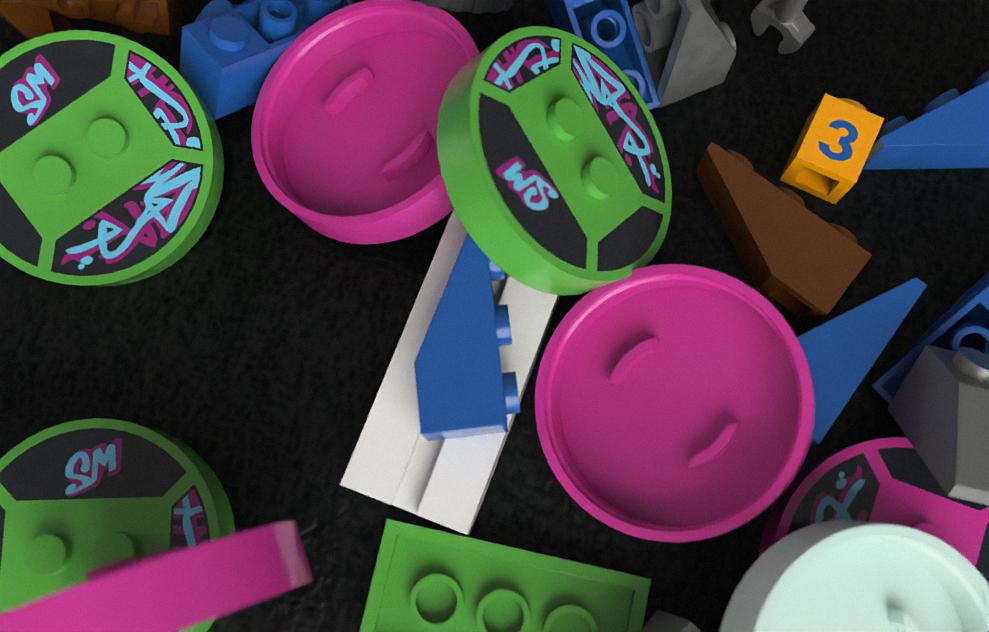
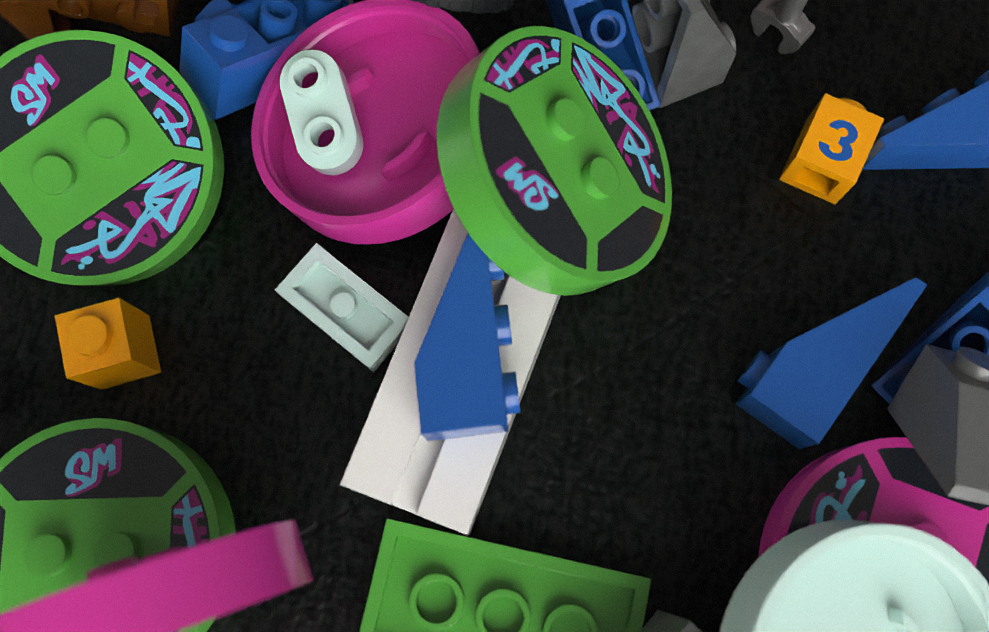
(107, 344): none -> light orange brick
(321, 108): none -> light aqua plate
(344, 307): none -> light aqua plate
(674, 403): dark pink brick -> none
(782, 244): reddish brown slope -> none

